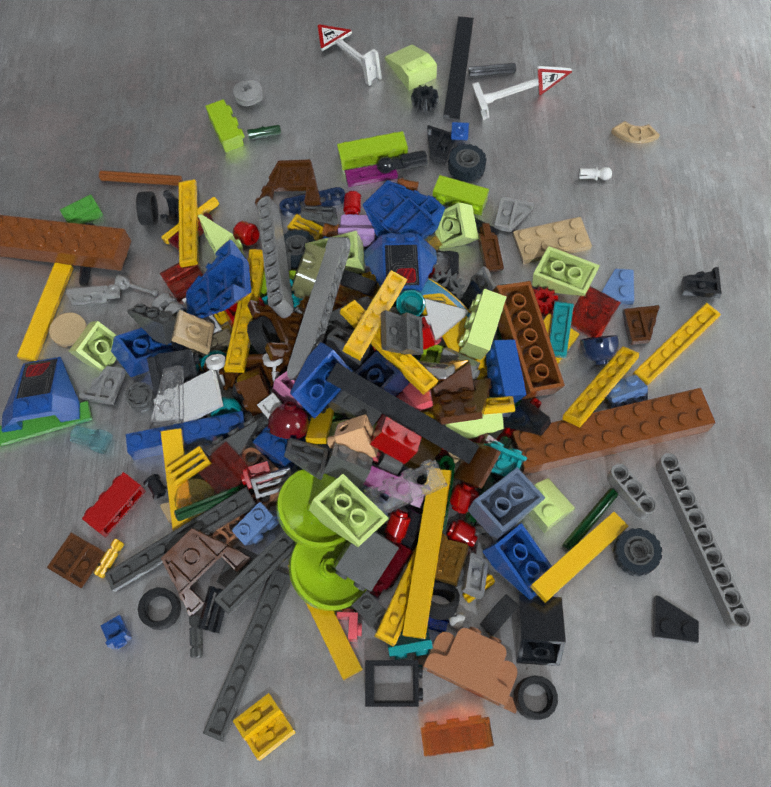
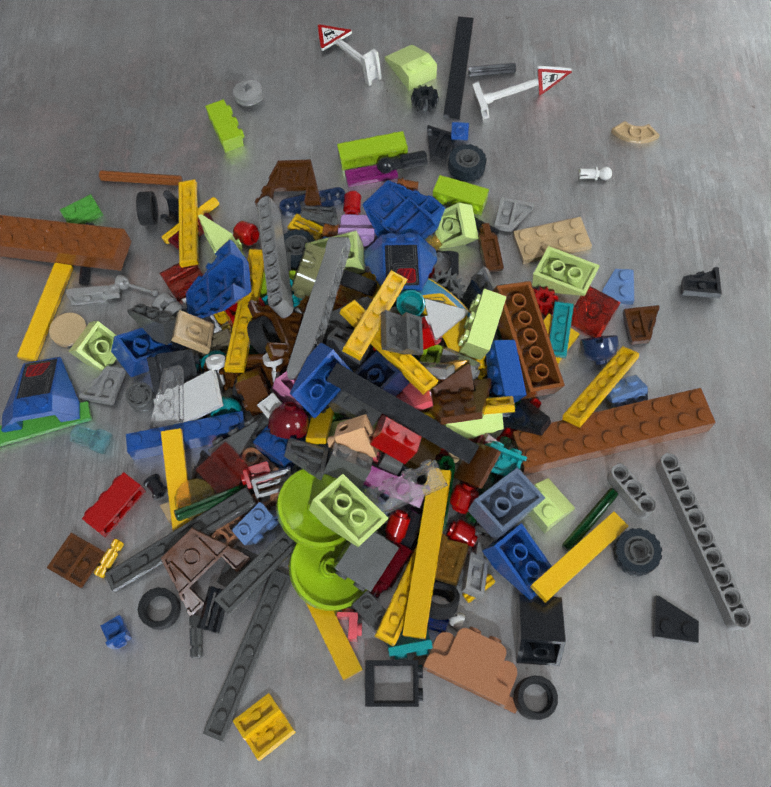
(173, 475): yellow tile -> none
(263, 132): dark green axle -> none
(456, 736): clear orange wedge -> none
(499, 614): black tyre -> none
(677, 344): yellow tile -> none

